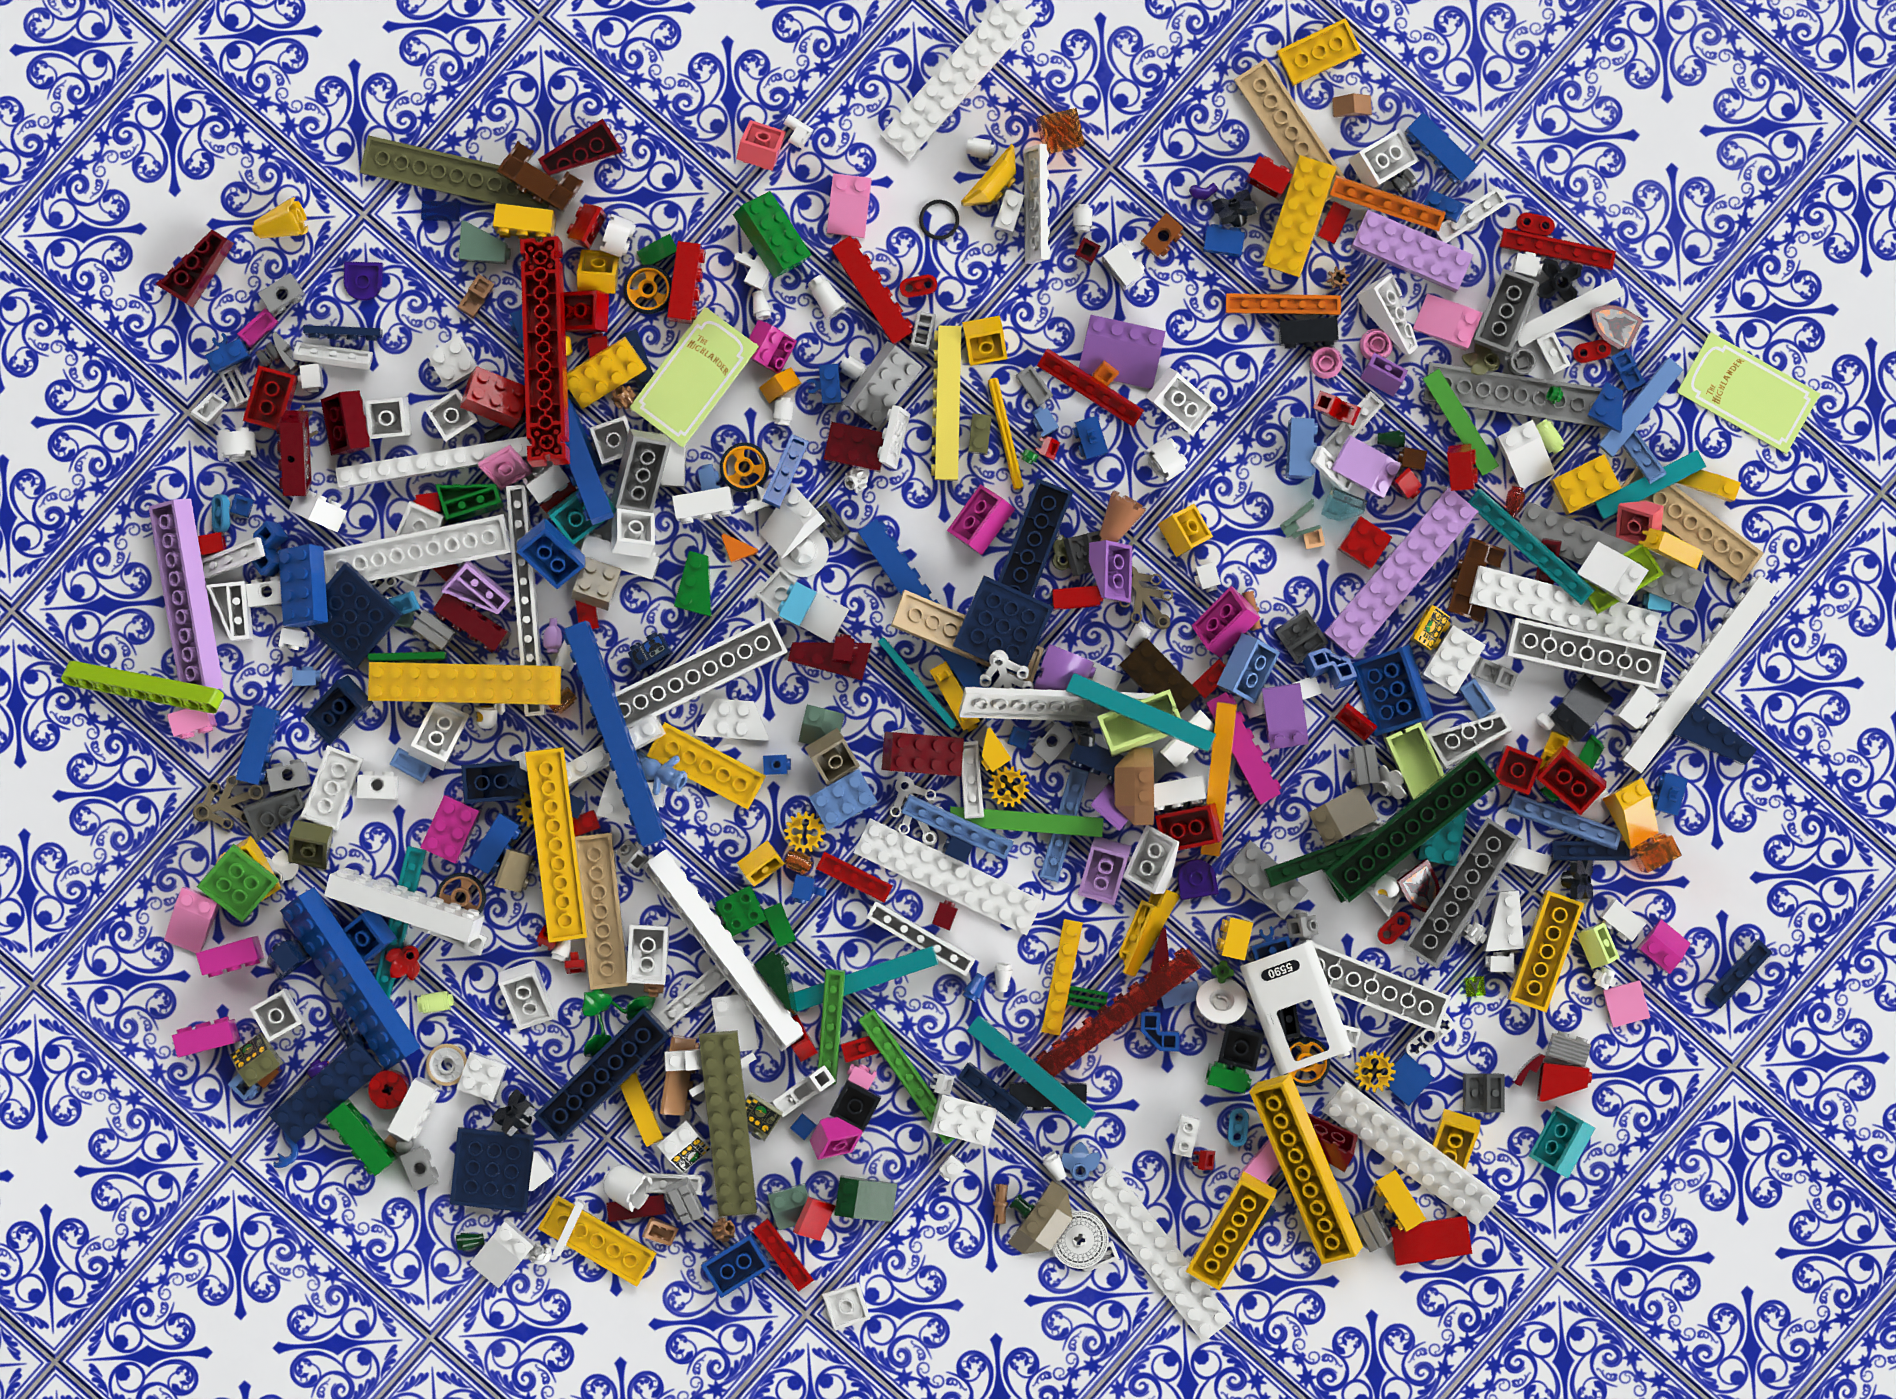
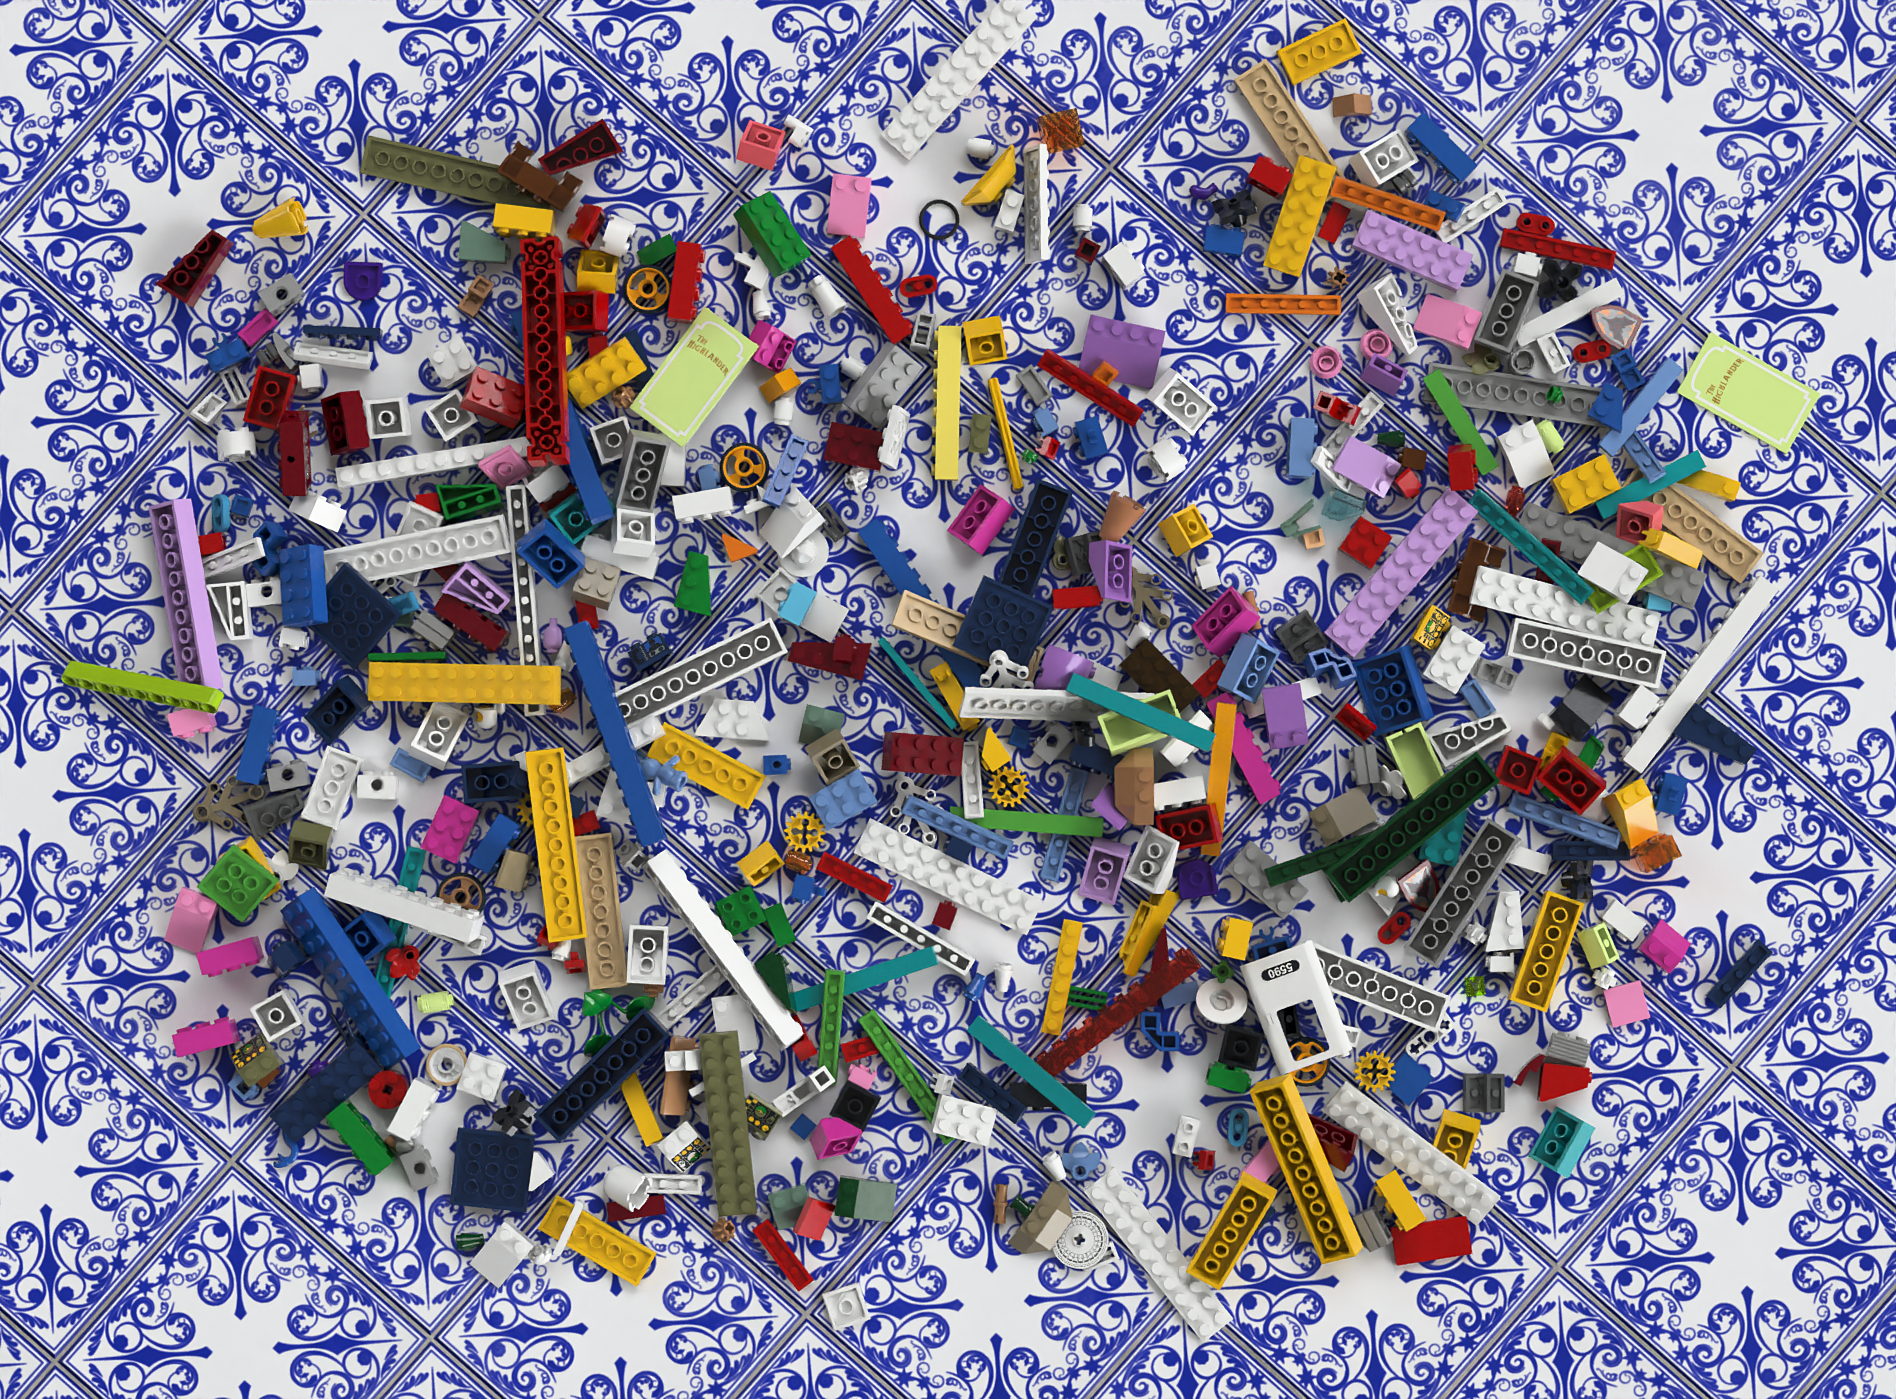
(440, 211): clear blue tile -> none
(660, 1231): medium nougat slope -> none
(684, 1200): light grey brick -> none
(736, 1265): blue brick -> none
(952, 1168): white brick -> none
(1167, 225): dark orange brick -> none
(1302, 926): light grey brick -> none
(1308, 332): black brick -> none

